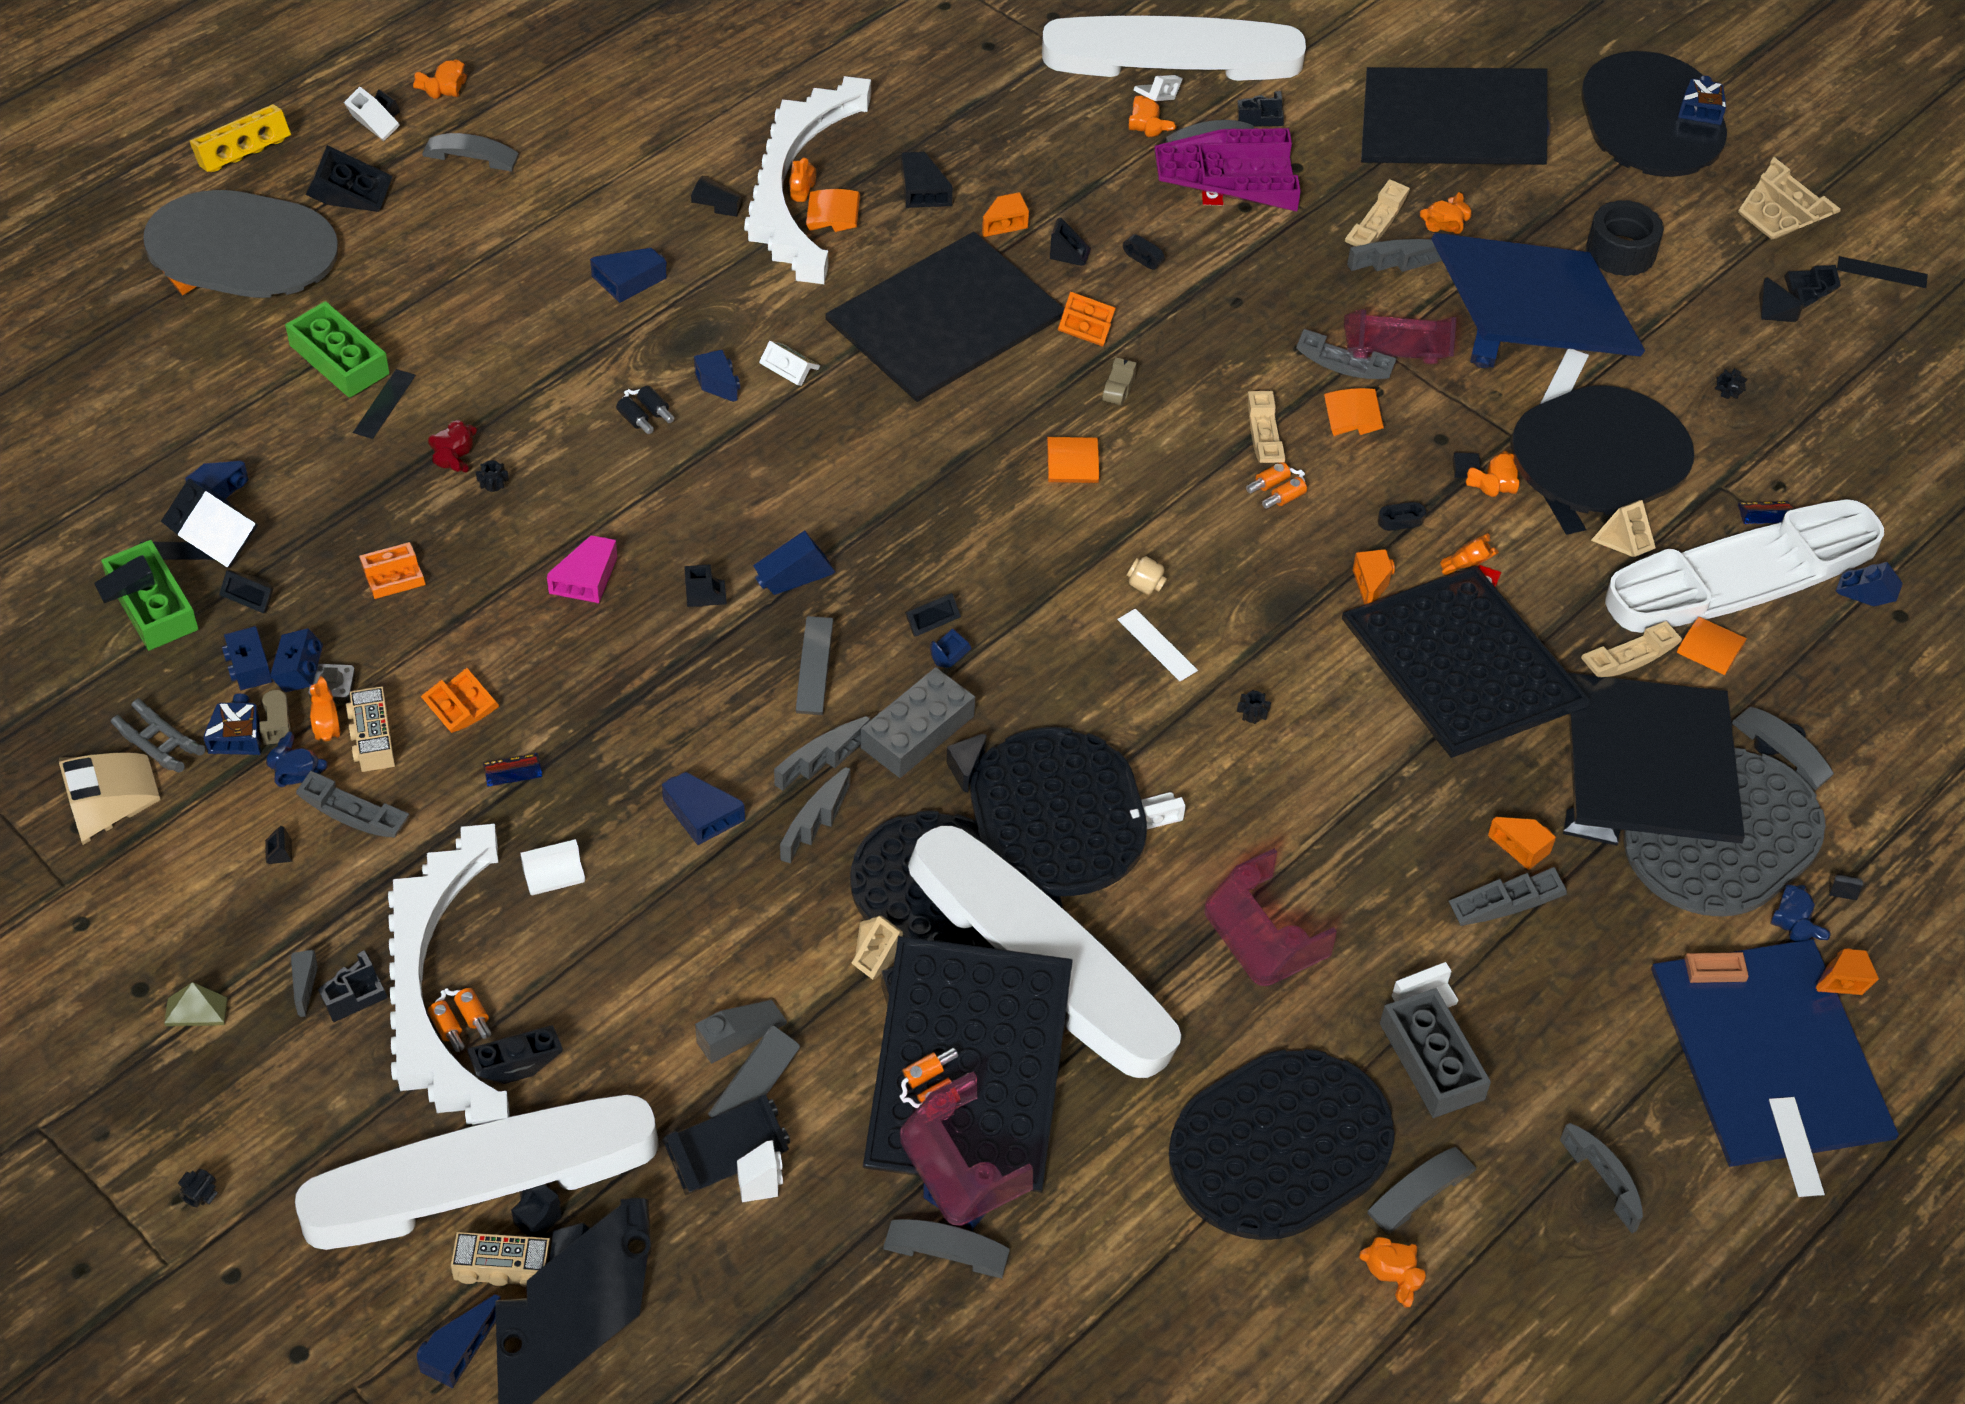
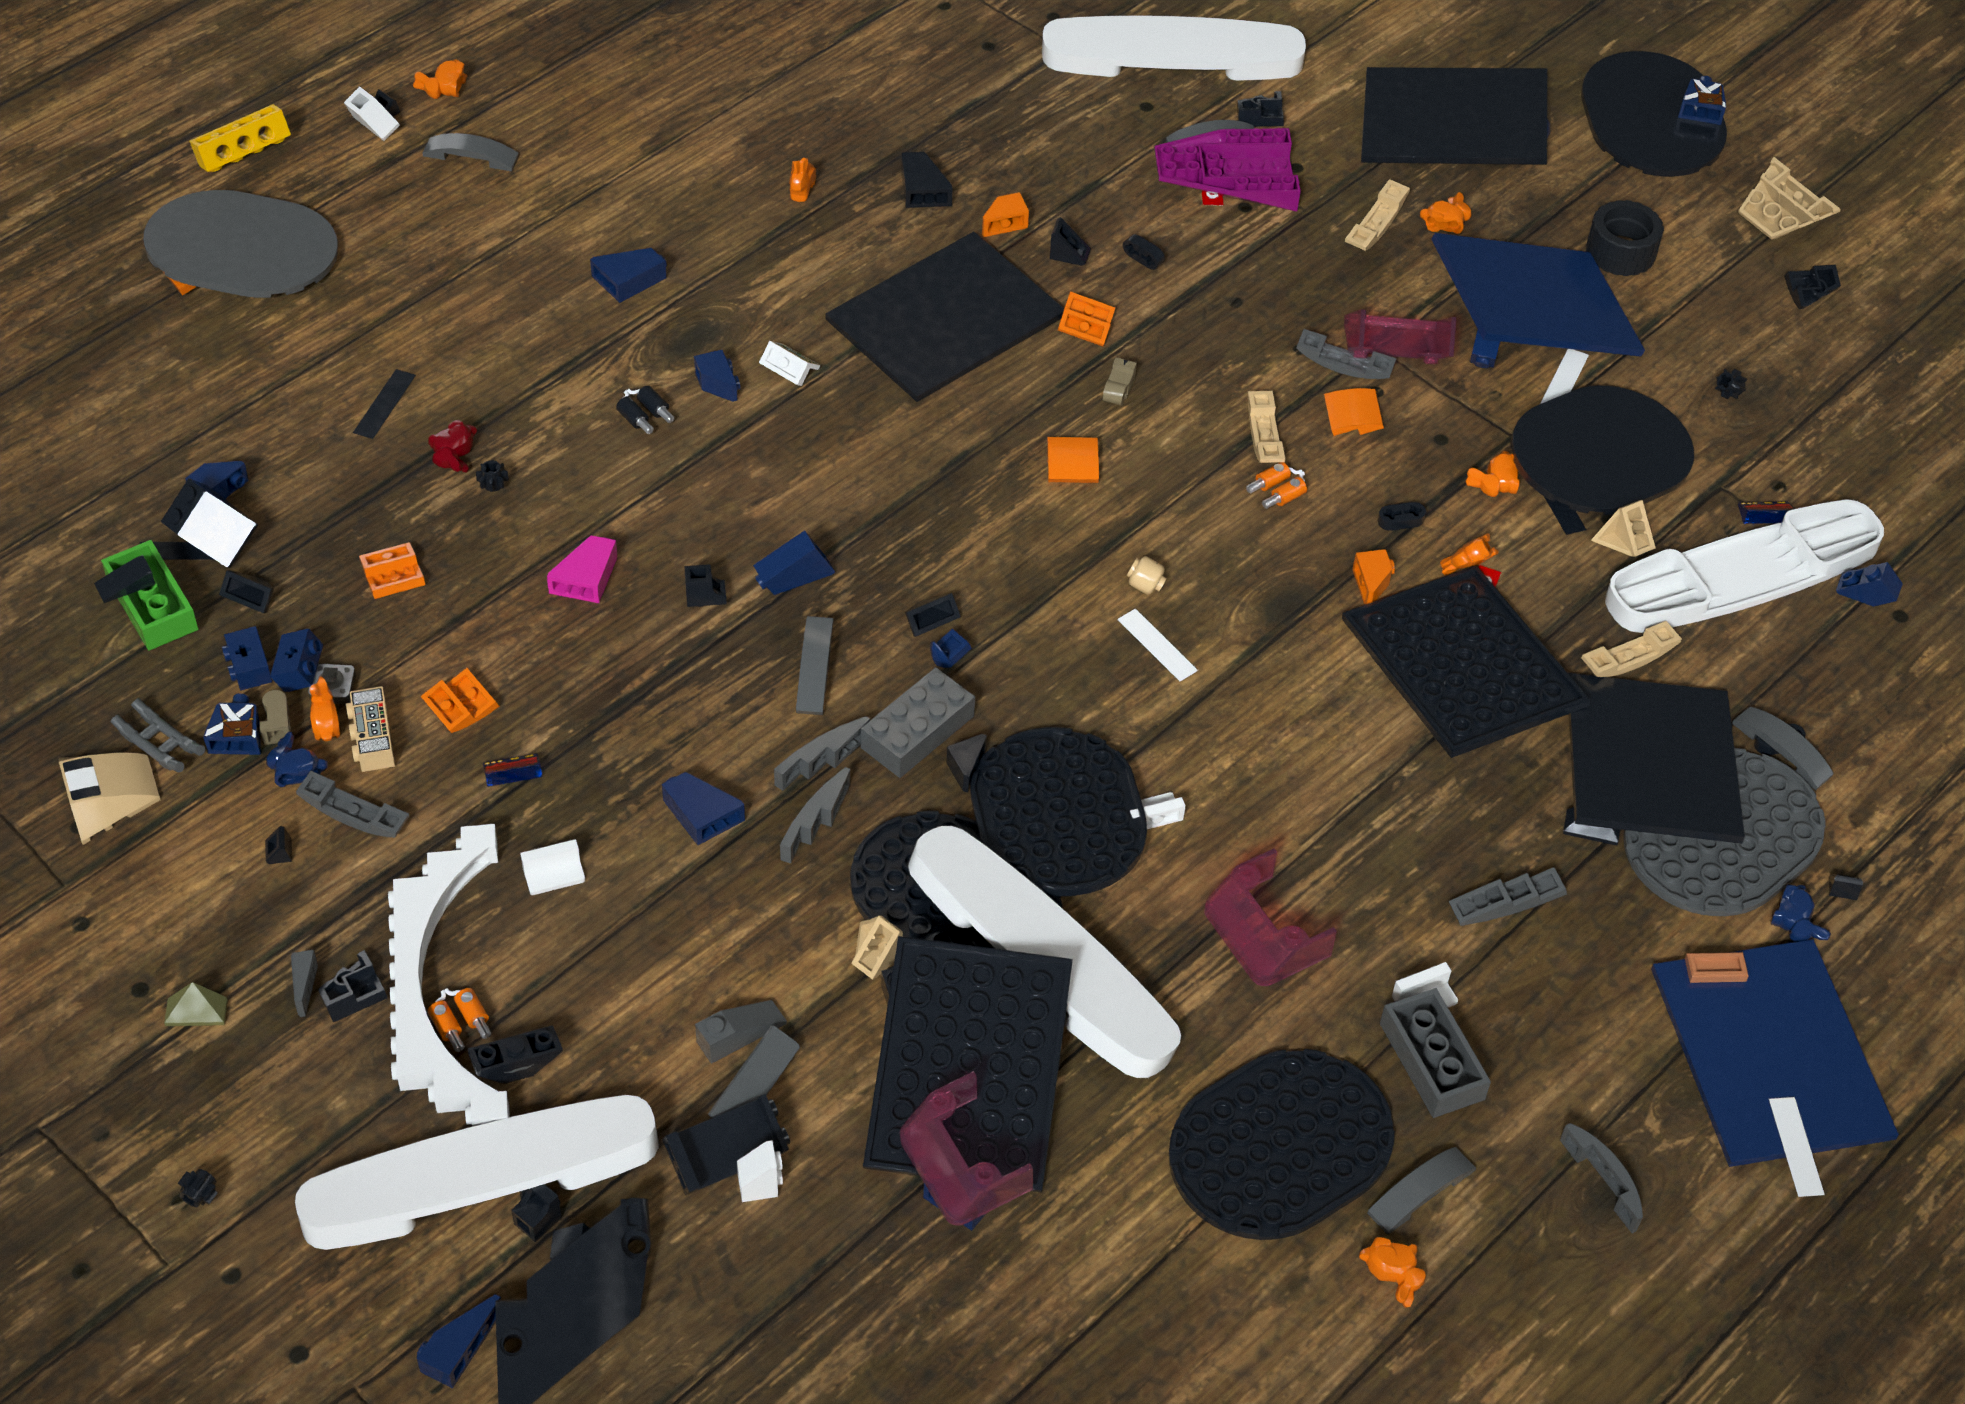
(337, 349): bright green brick -> none
(348, 182): black slope -> none
(498, 1258): brick -> none
(714, 194): black slope -> none
(794, 127): white arch -> none
(833, 208): orange slope -> none
(923, 1071): orange piece -> none
(948, 1243): dark grey slope -> none
(1146, 117): orange animal -> none
(1162, 89): white panel -> none
(1253, 706): black gear -> none
(1386, 254): dark grey slope -> none
(1463, 462): black tile -> none
(1522, 839): orange slope -> none
(1711, 645): orange slope -> none
(1778, 303): black slope -> none
(1848, 973): orange slope -> none
(1882, 272): black sticker -> none

